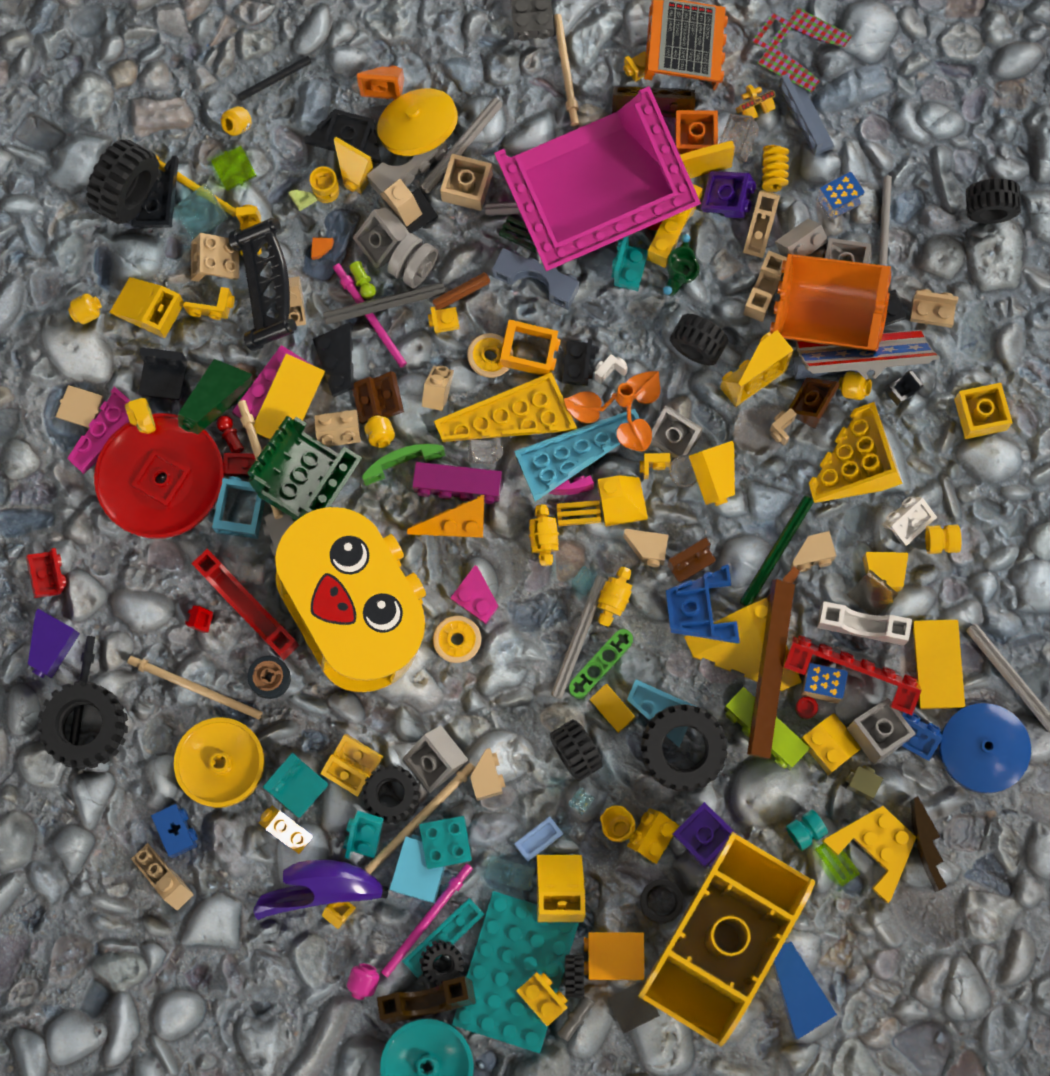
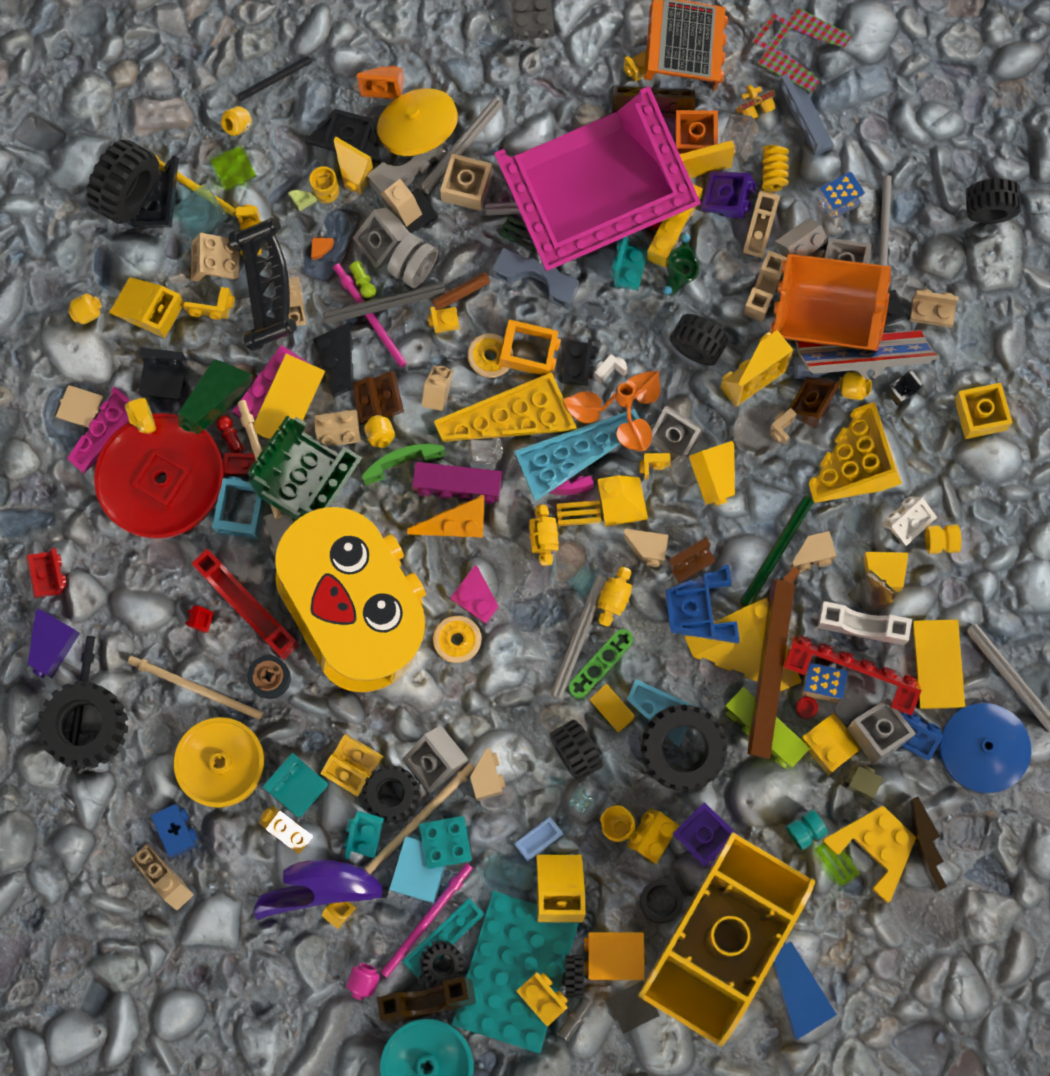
(571, 103): tan bar -> none

